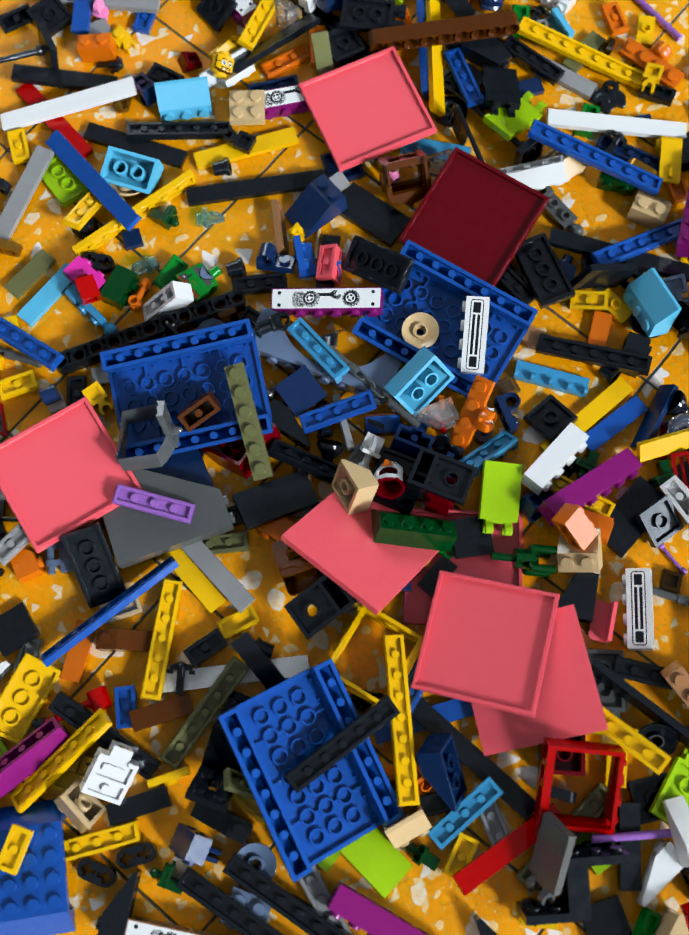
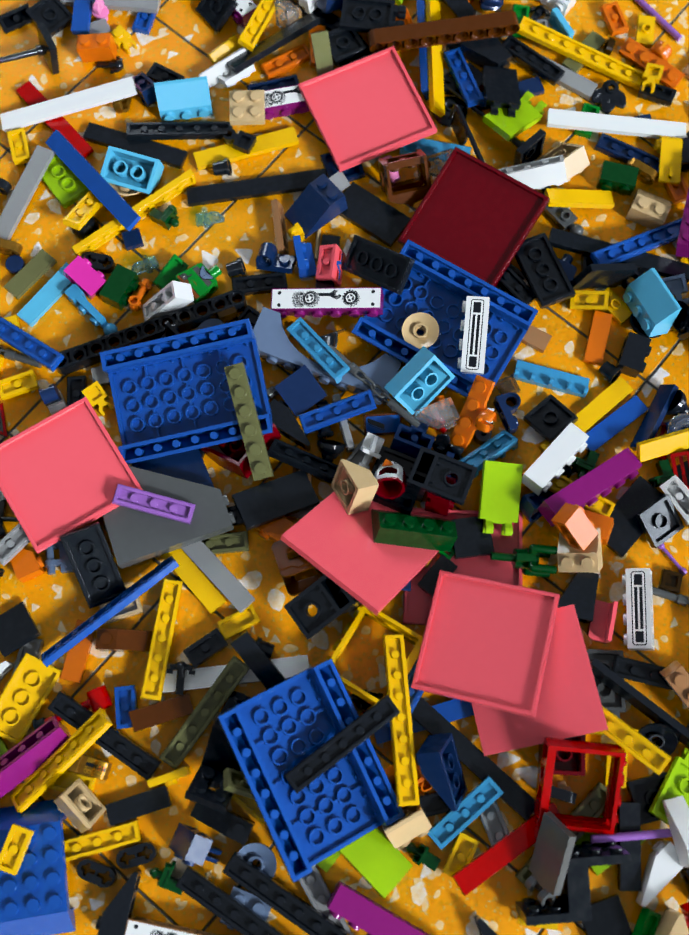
(14, 264): none -> dark blue tile
(58, 77): black tile -> none
(87, 289): red brick -> none
(110, 773): white piece -> none
(170, 442): dark grey piece -> none
(189, 61): dark red slope -> none
(199, 411): reddish brown brick -> none
(222, 64): yellow head -> none
(270, 324): black connector -> none
(579, 198): none -> yellow tile
(594, 157): blue tile -> none
(594, 354): black tile -> none
(618, 137): black piece -> none

